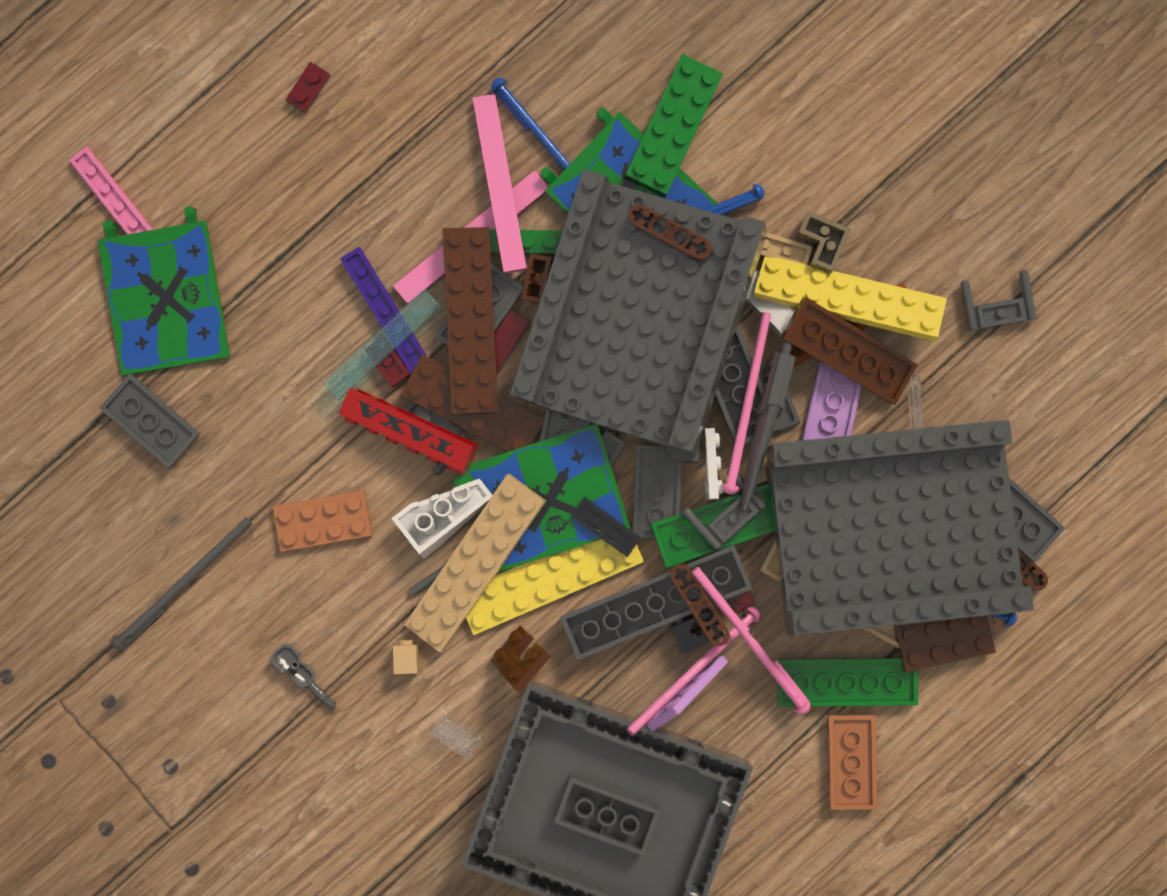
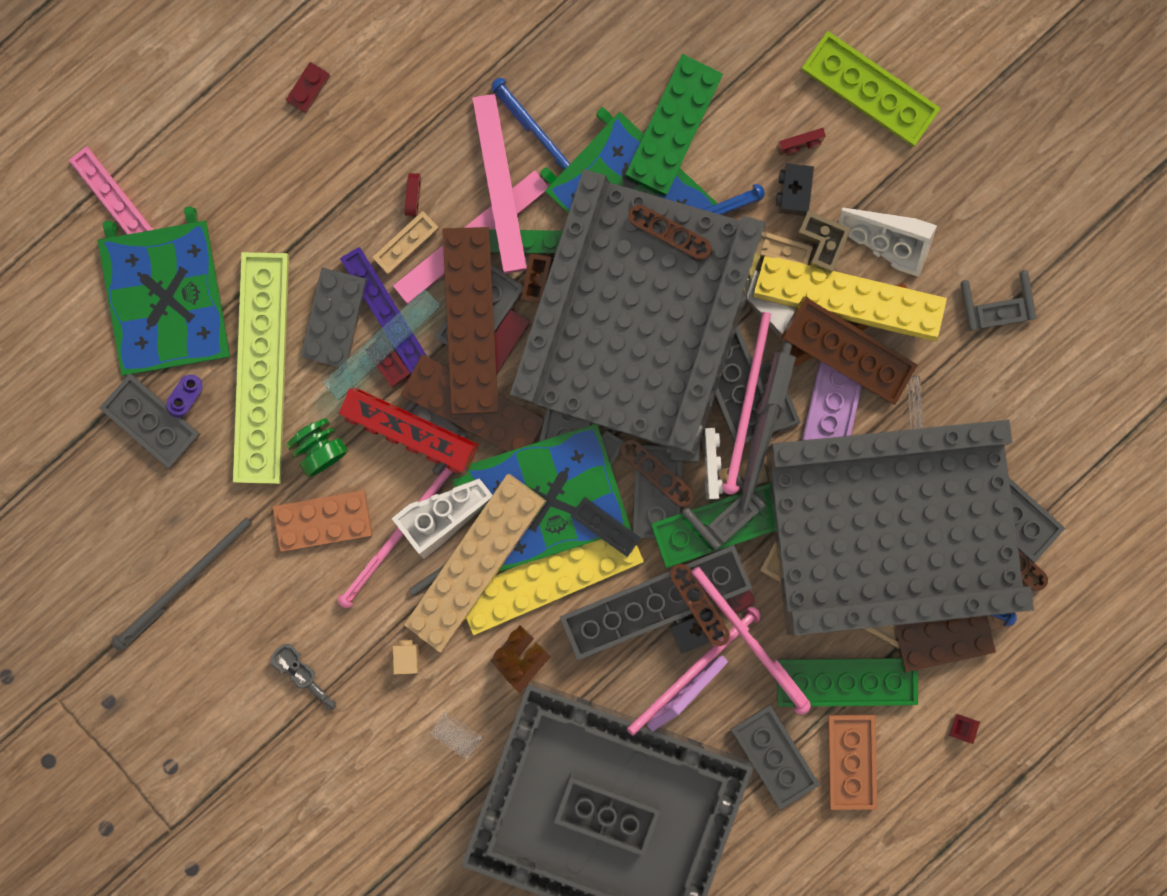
(186, 395): none -> dark purple plate
(261, 368): none -> yellowish green plate
(316, 447): none -> green wheel
(334, 317): none -> dark grey plate
(345, 600): none -> bright pink bar
(405, 243): none -> tan plate
(412, 194): none -> dark red beam
(659, 470): none -> reddish brown beam
(775, 756): none -> dark grey plate
(801, 177): none -> black brick
(810, 139): none -> dark red plate
(870, 89): none -> lime plate
(895, 238): none -> white wedge
(964, 728): none -> dark red plate

